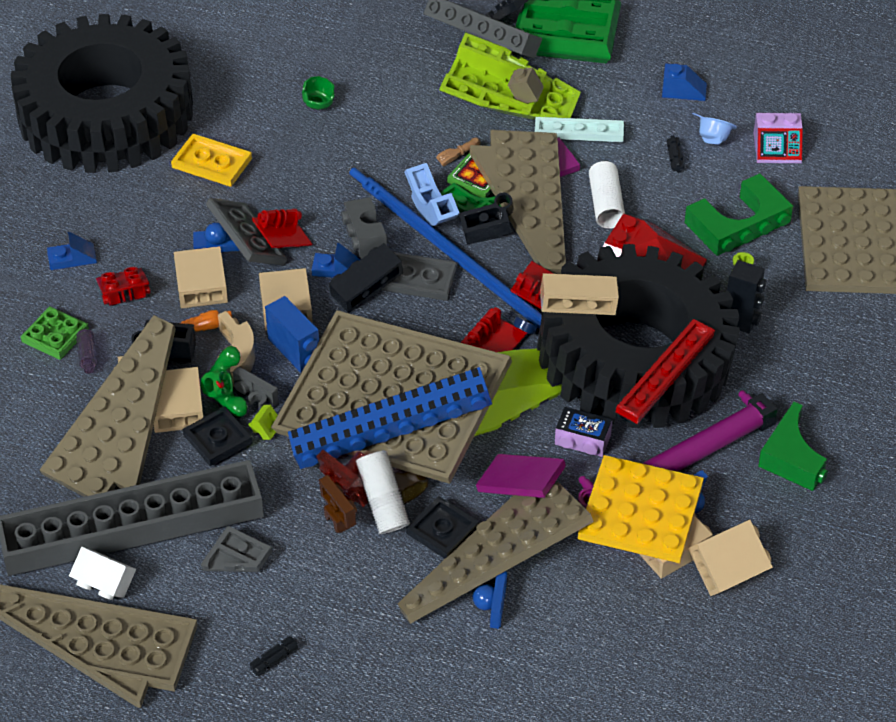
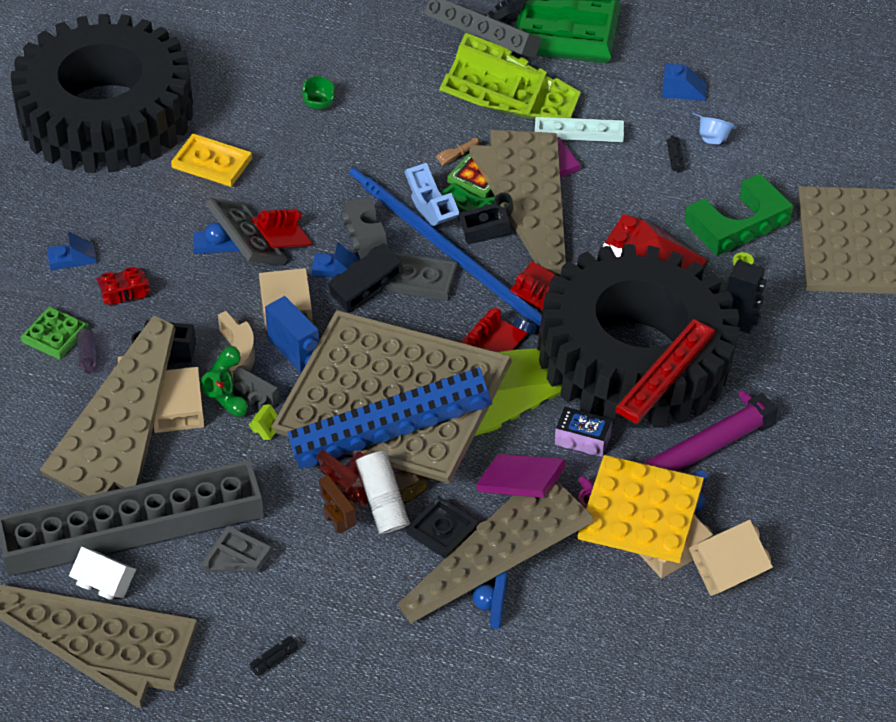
(200, 277): tan brick -> none
(205, 321): orange piece -> none
(217, 436): black plate -> none
(525, 85): dark tan brick -> none
(579, 294): tan brick -> none
(606, 193): white piece -> none
(778, 137): slope -> none
(790, 455): green arch -> none

